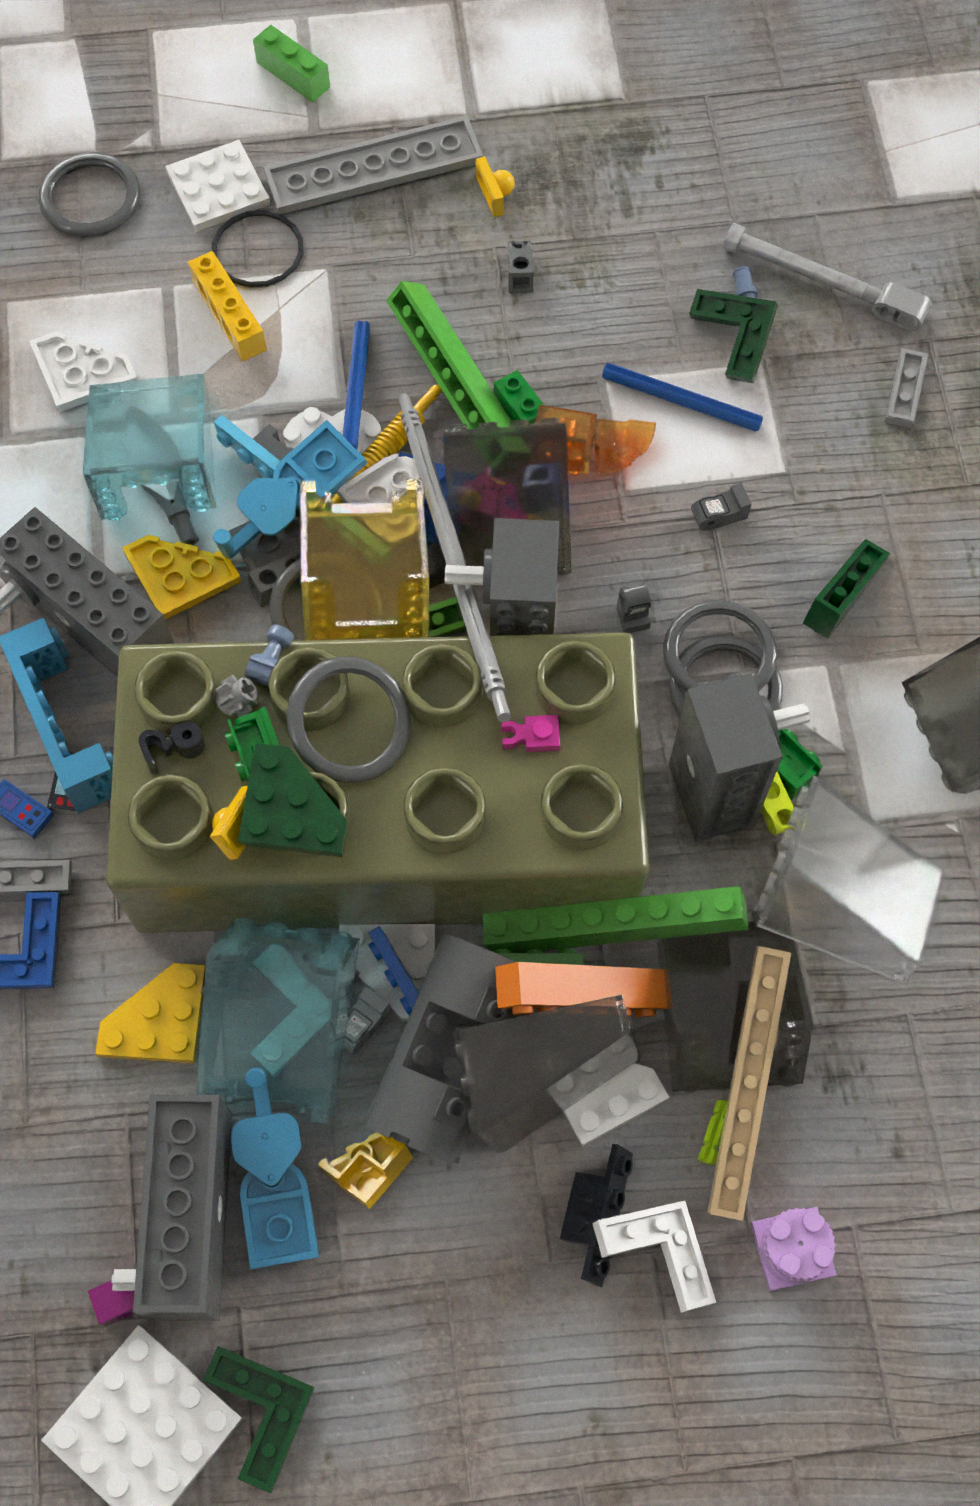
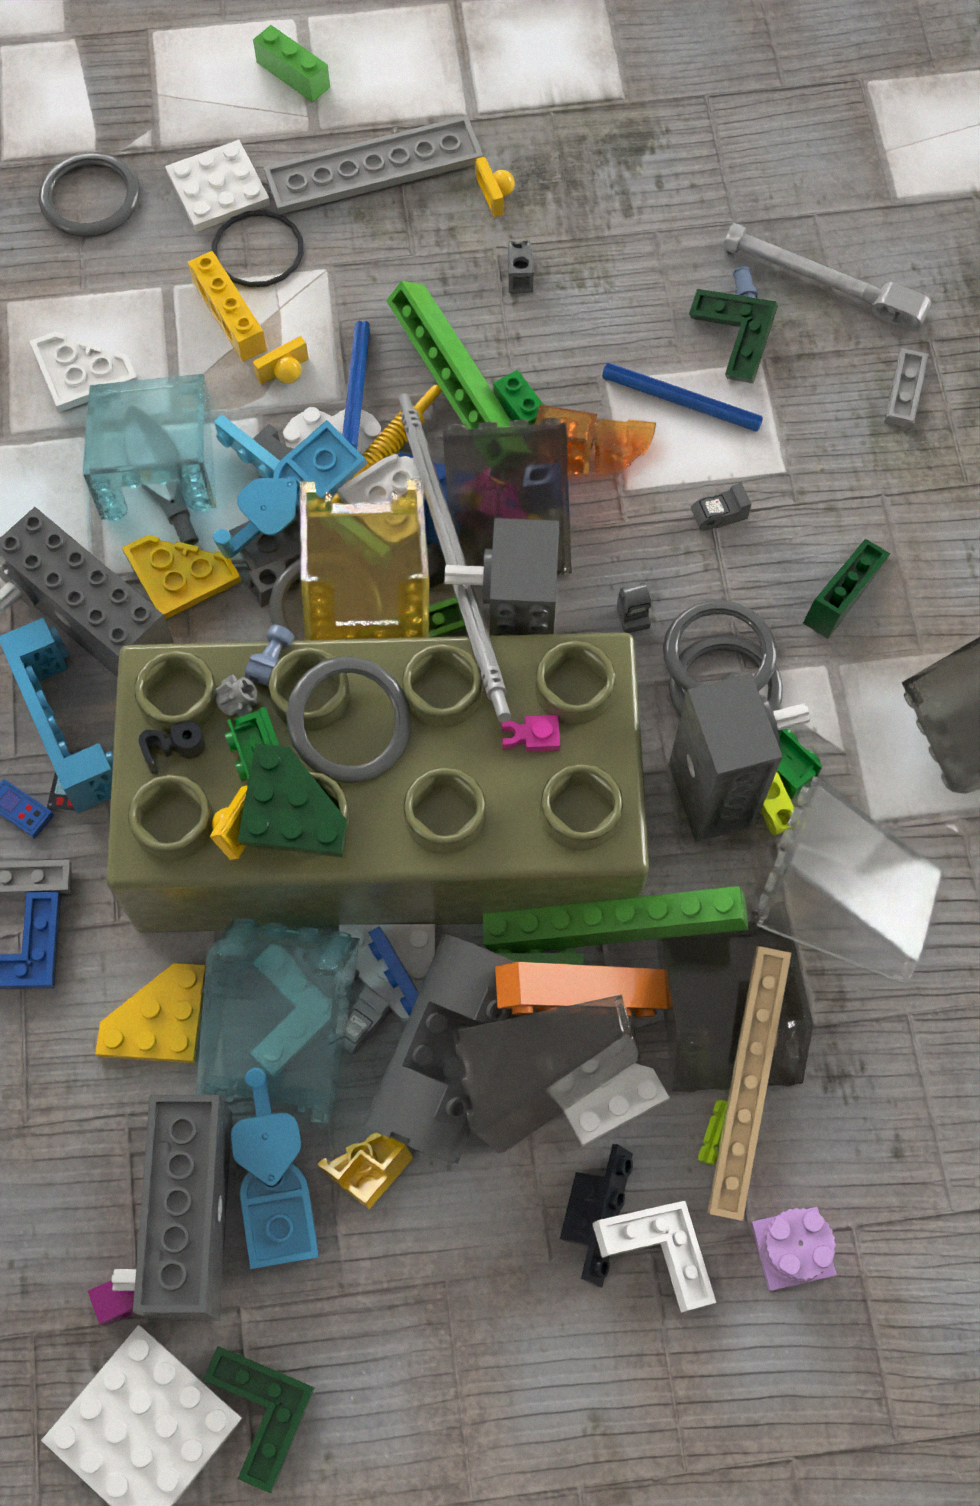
(282, 362): none -> yellow tile

